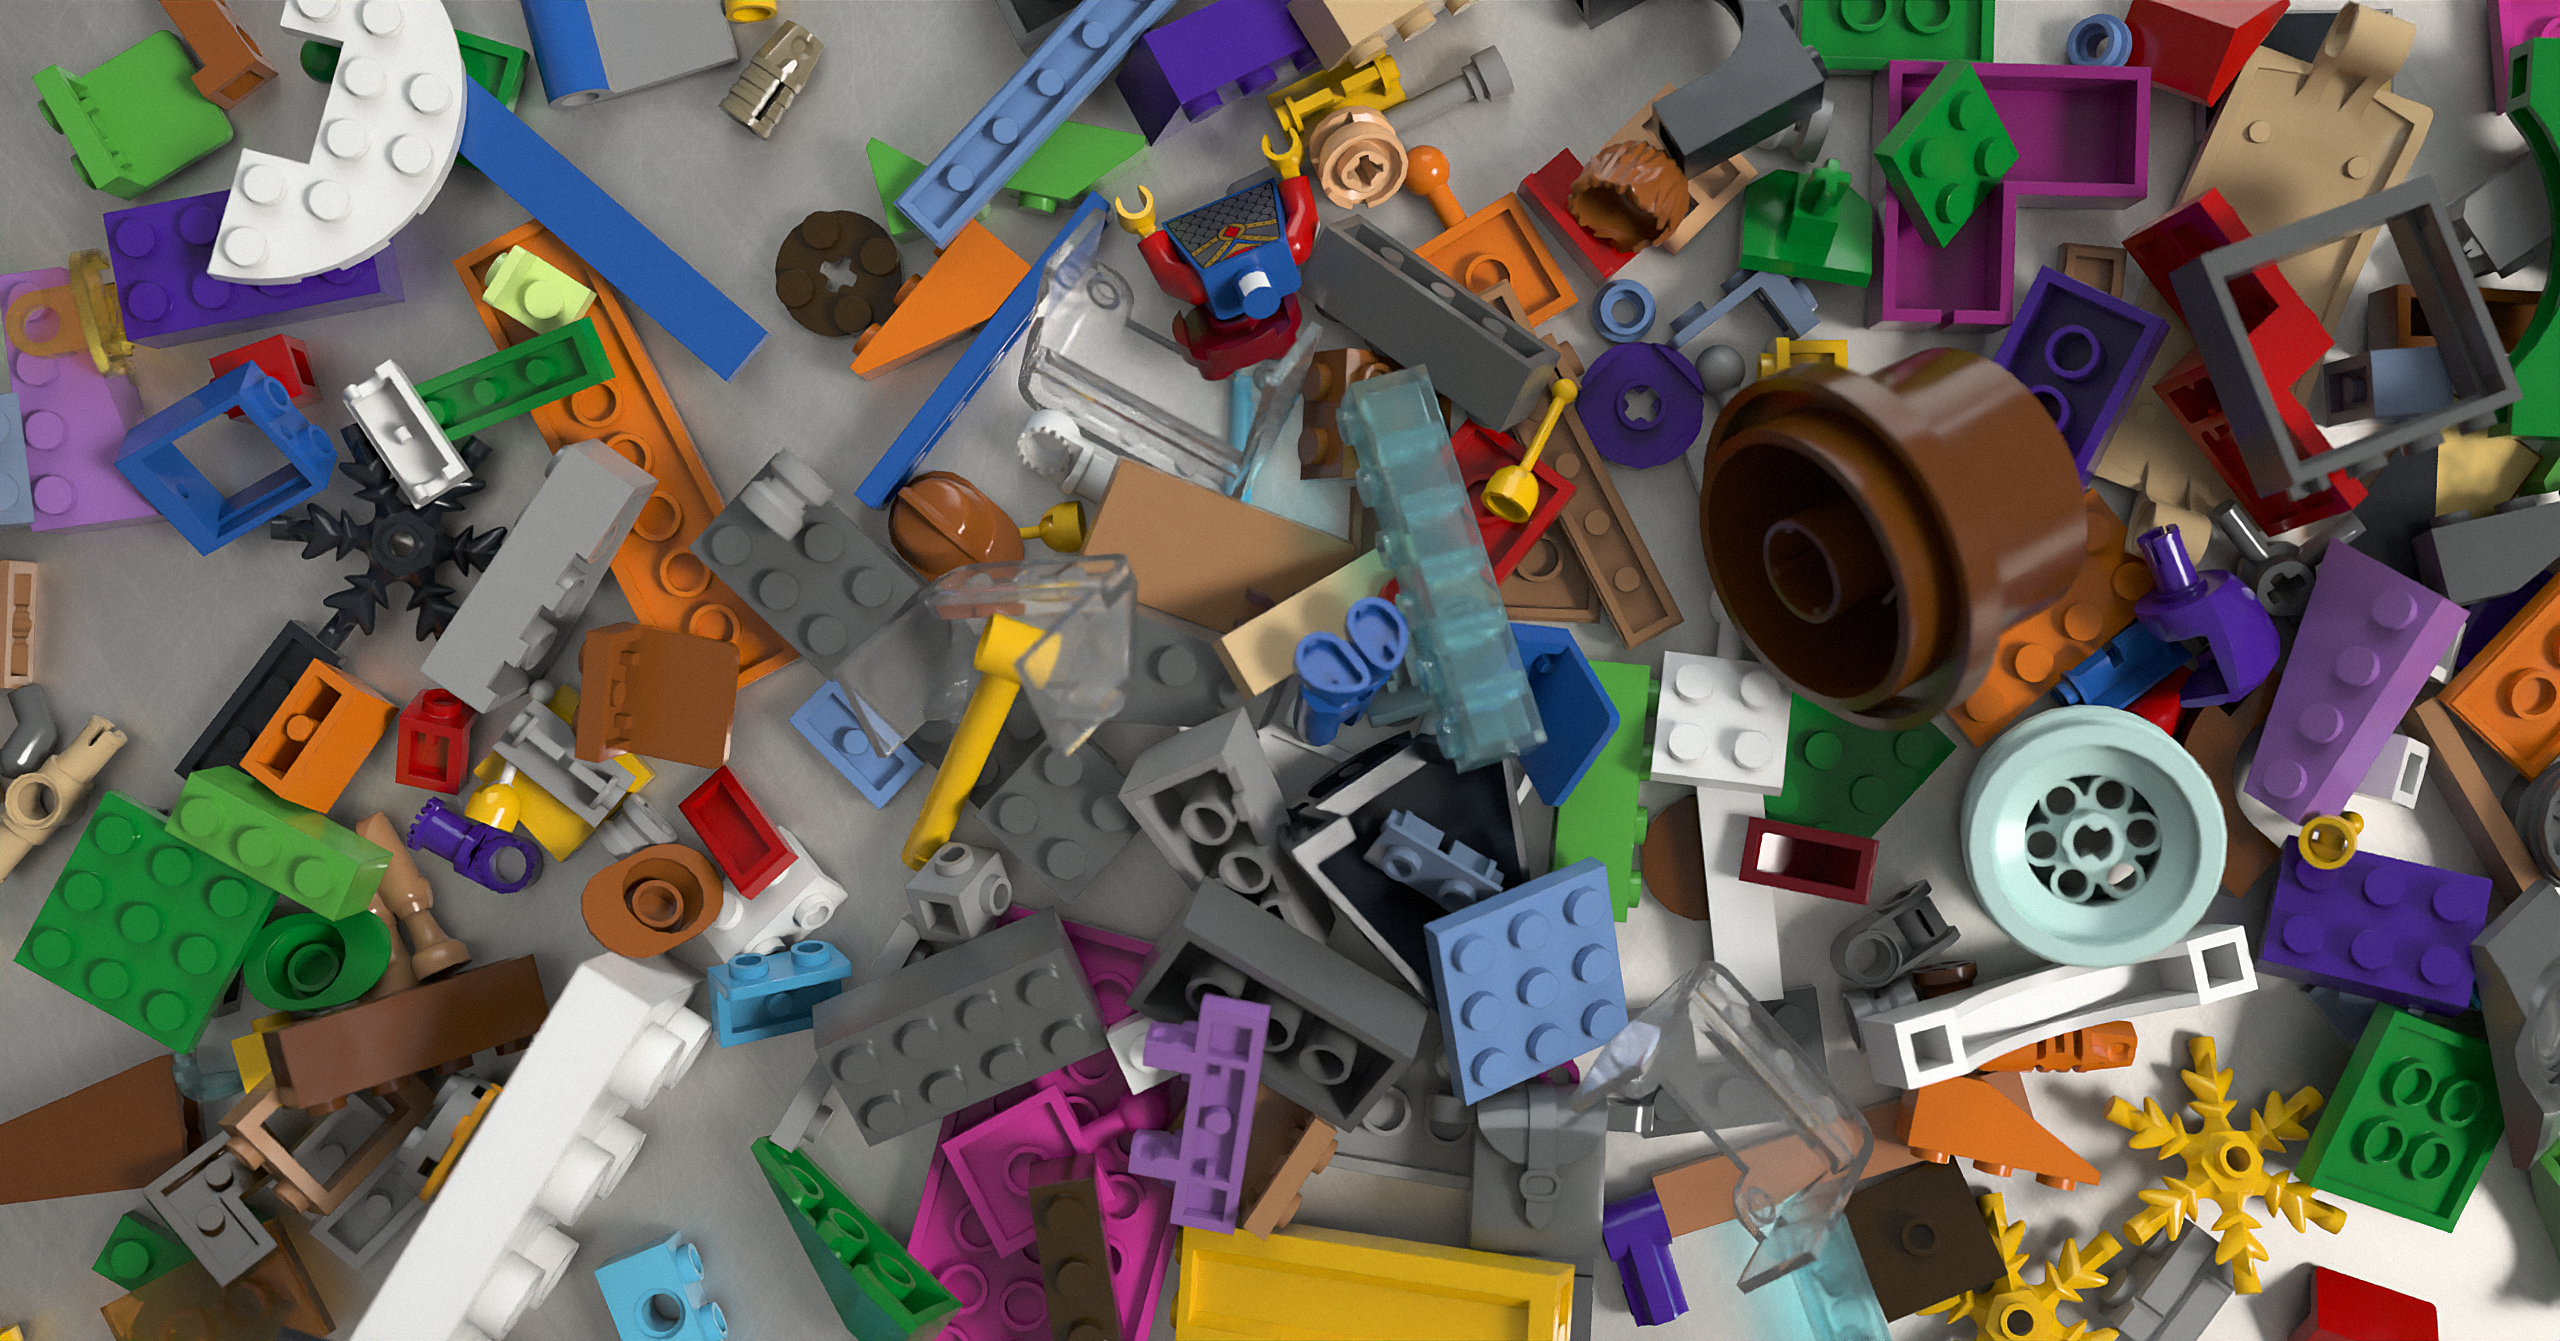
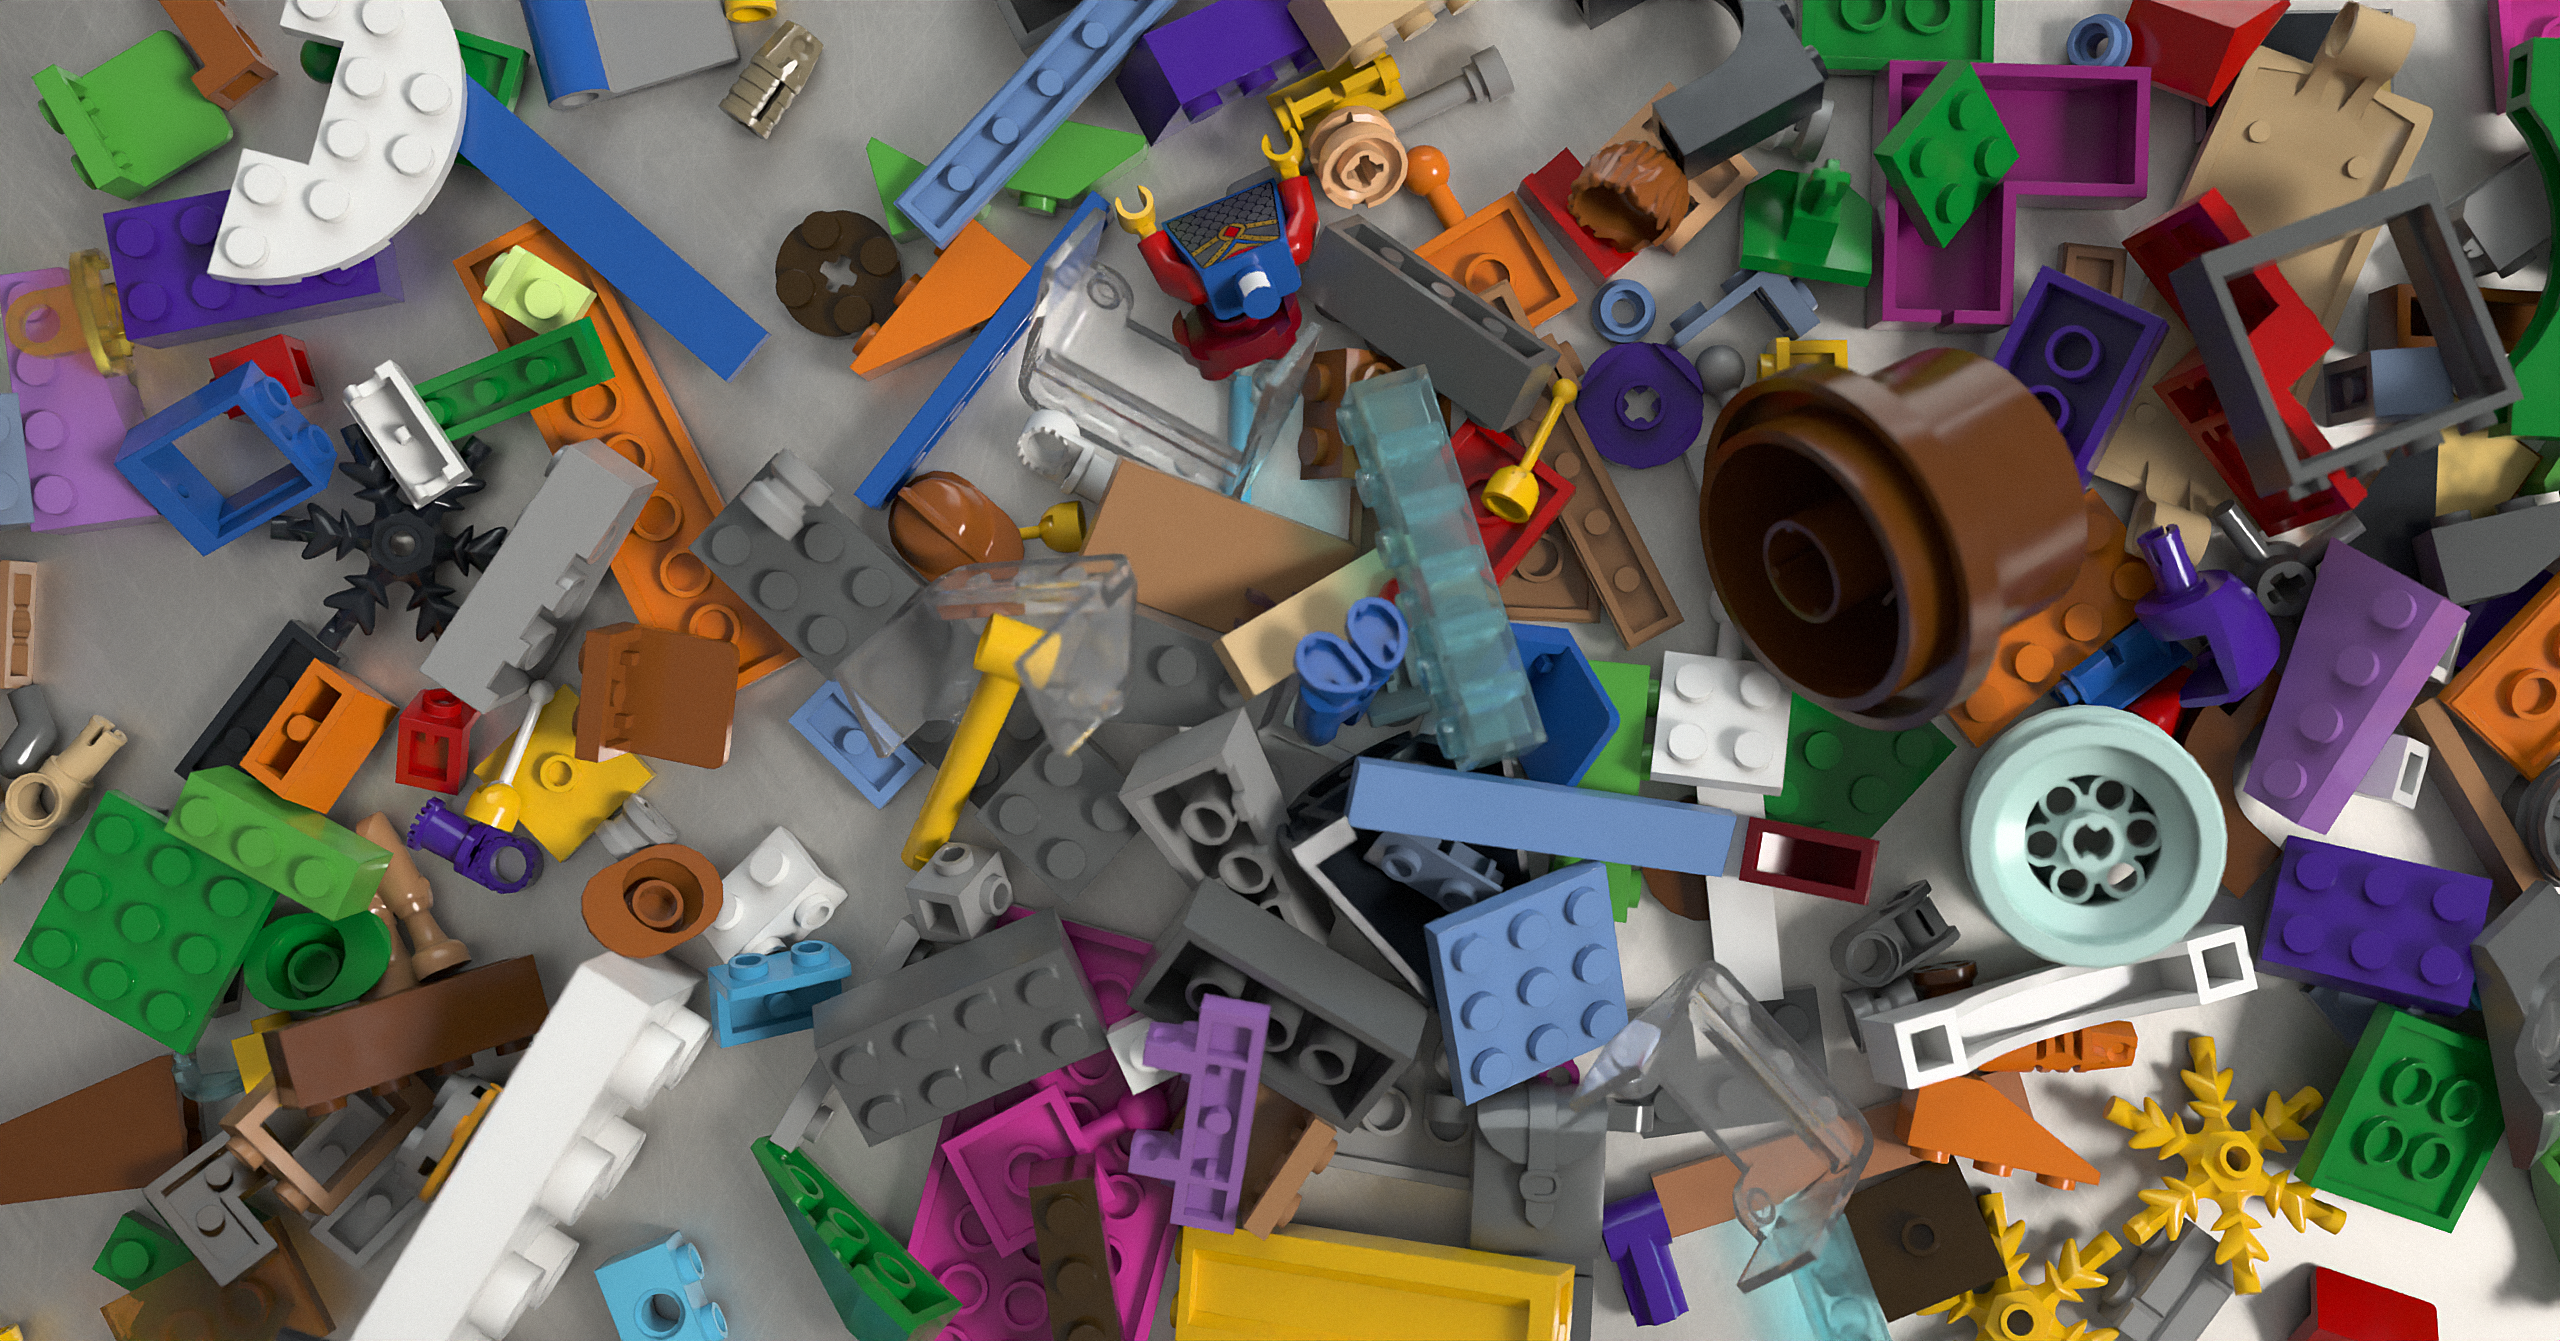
(545, 752): light grey hinge -> none
(737, 832): red tile -> none
(1538, 817): none -> medium blue tile
(2328, 849): yellow hinge -> none

